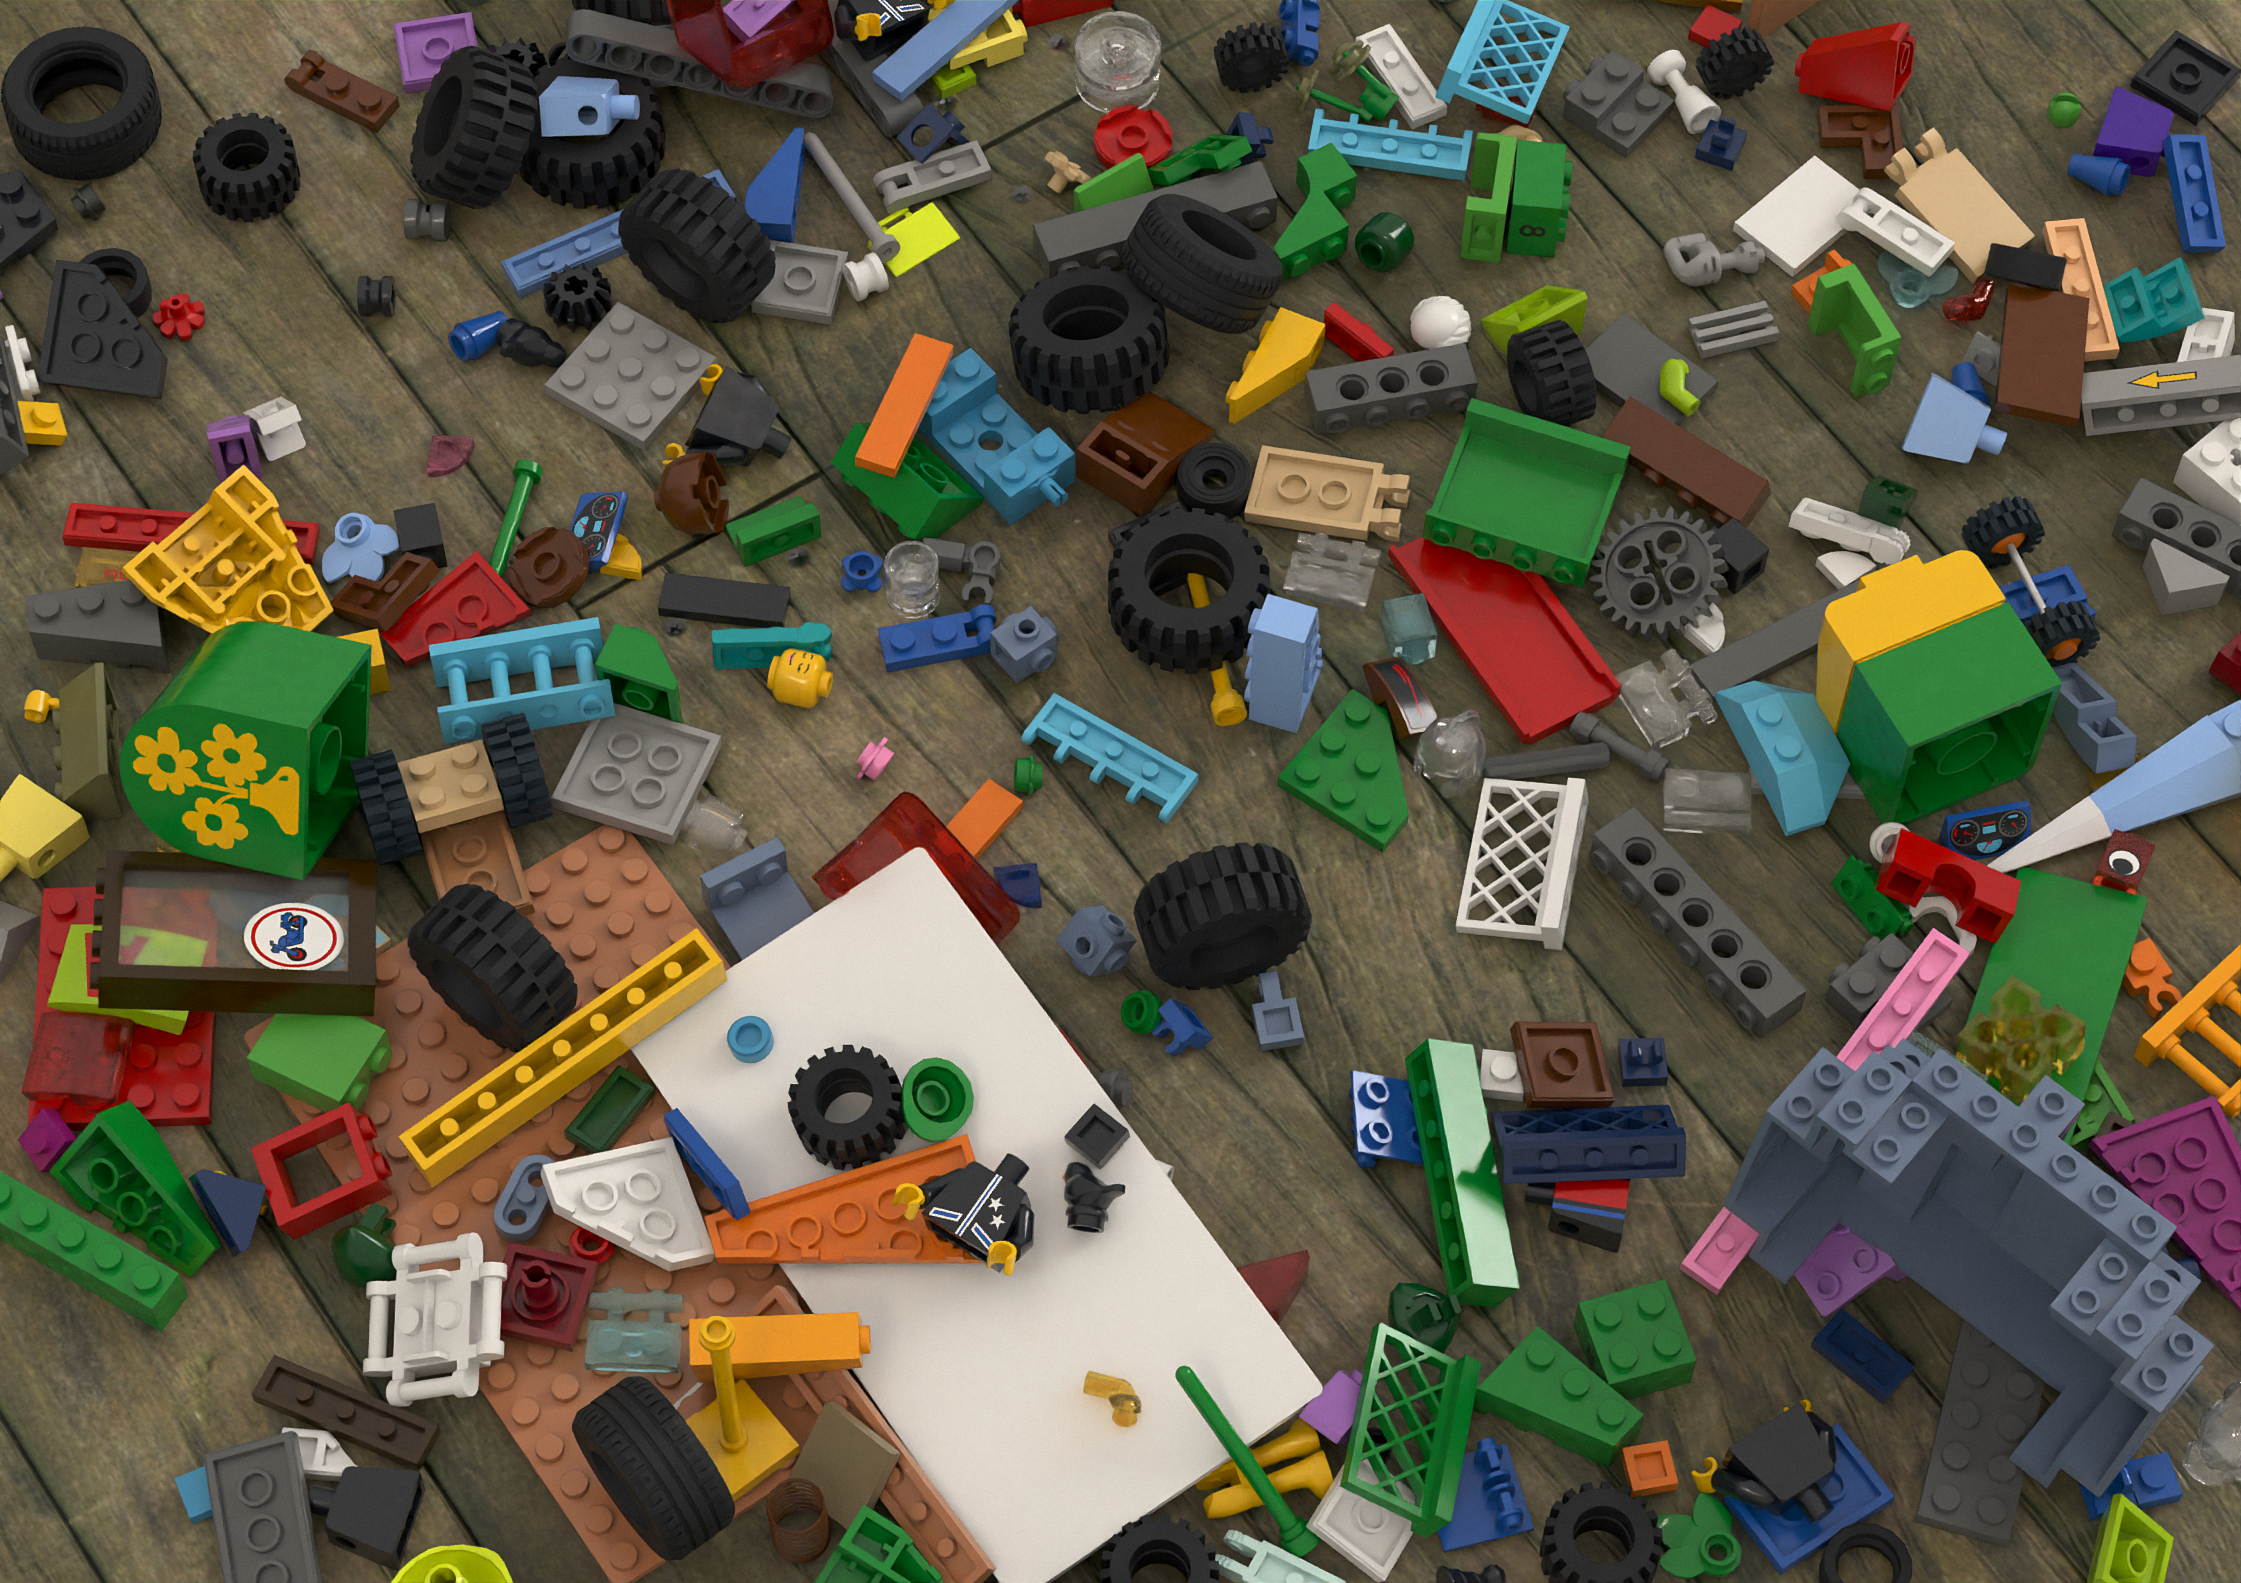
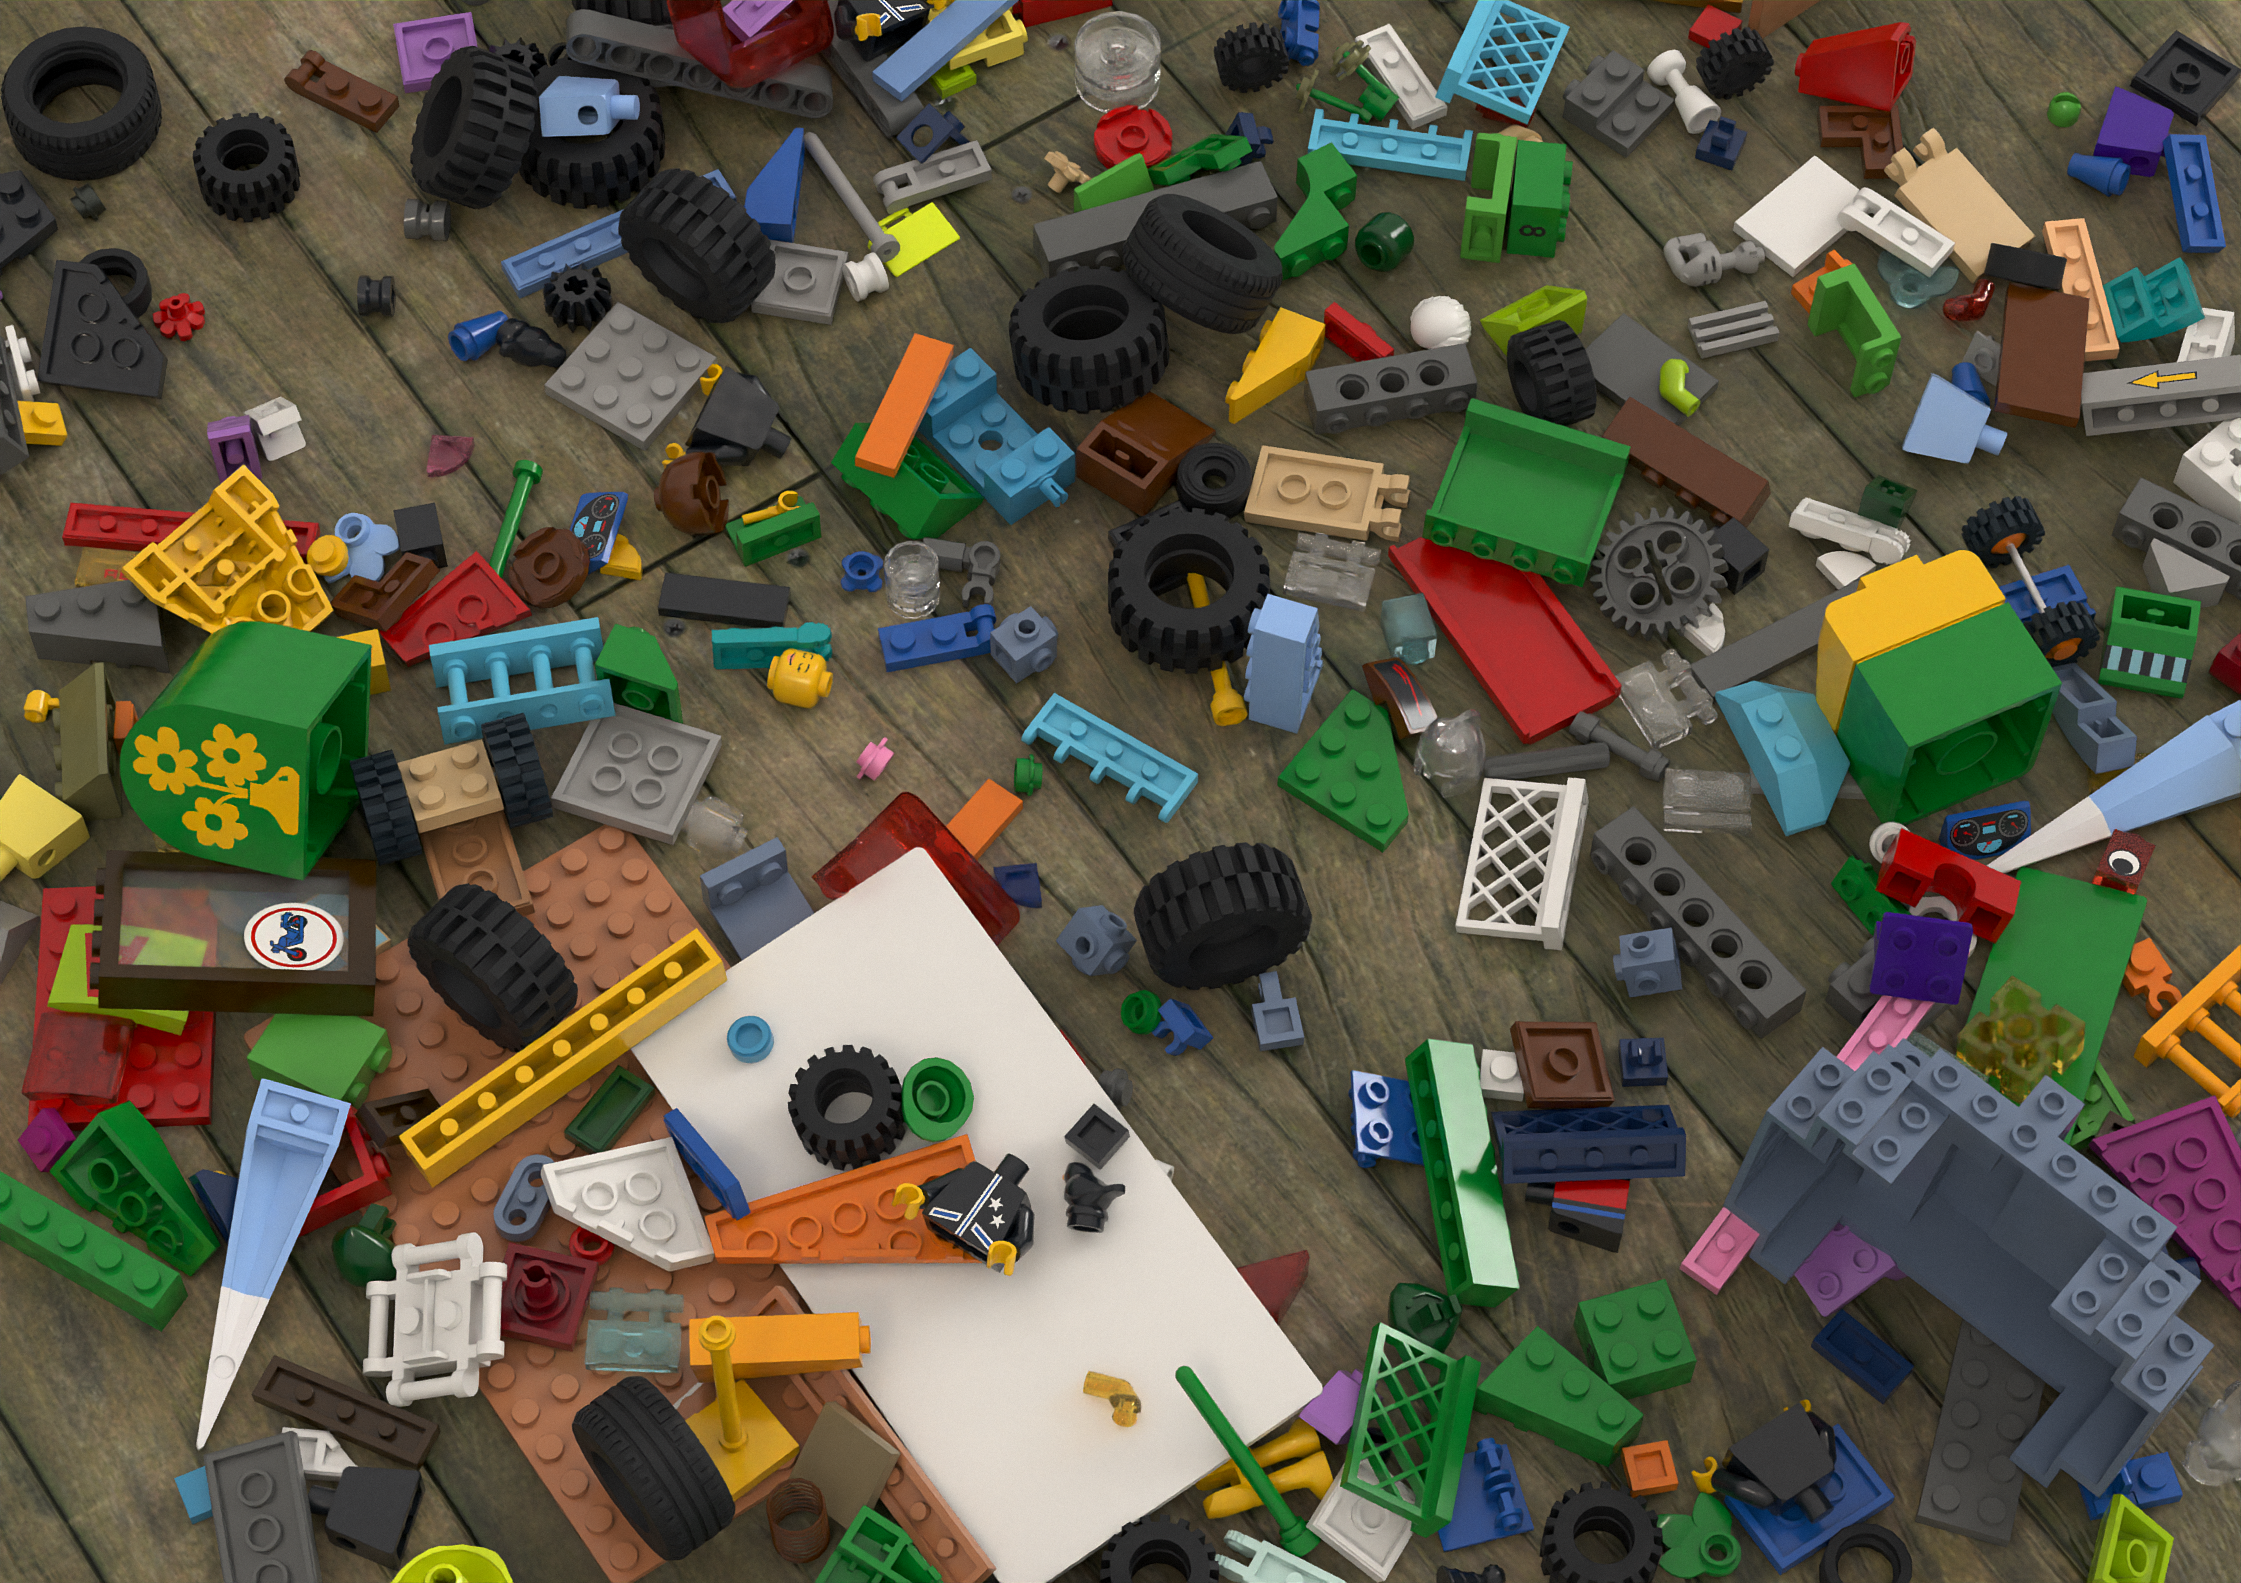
(124, 720): none -> orange tile
(280, 1173): none -> light blue plate
(328, 555): none -> yellow plate
(394, 1115): none -> dark brown plate
(785, 502): none -> yellow hand
(1648, 962): none -> sand blue brick
(1920, 957): none -> dark purple bracket
(2149, 642): none -> green slope

